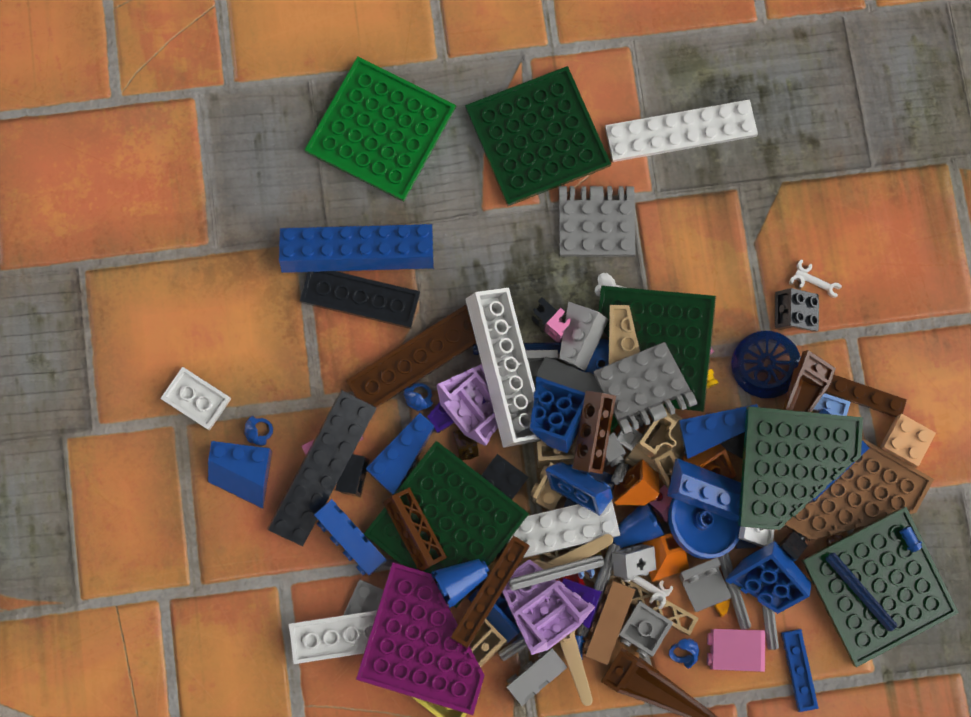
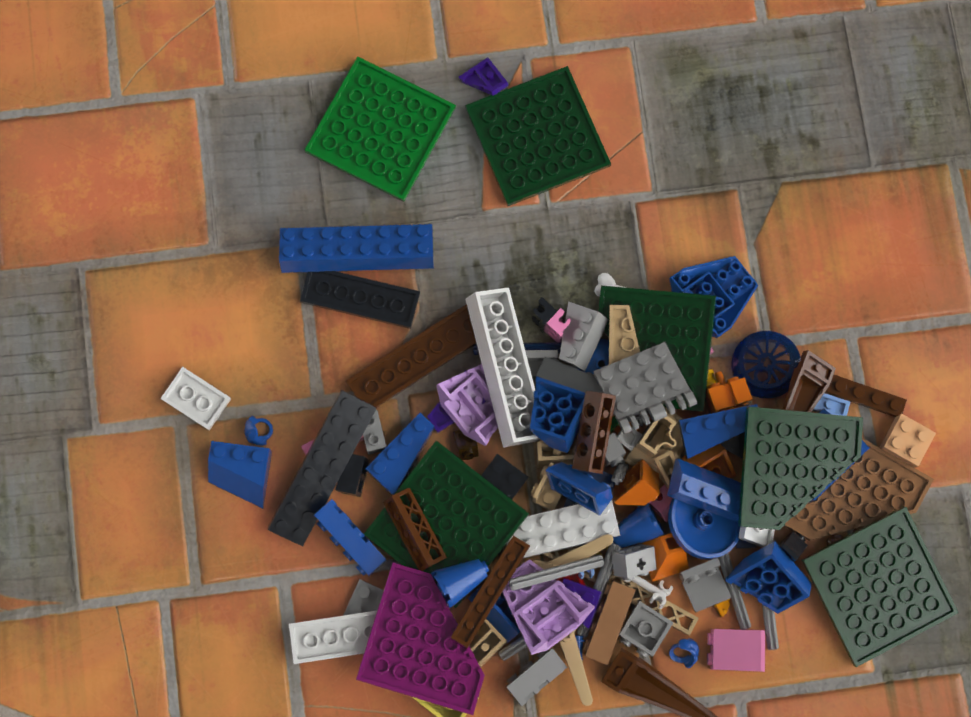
(374, 435): none -> light grey brick
(415, 399): blue piece -> none
(484, 77): none -> dark purple wing
(596, 225): light grey hinge -> none
(681, 130): white plate -> none
(720, 278): none -> blue wedge
(727, 395): none -> orange brick
(796, 309): black bracket -> none
(799, 670): blue tile -> none
(802, 276): white bar -> none
(861, 591): dark blue axle -> none
(910, 539): blue pin -> none

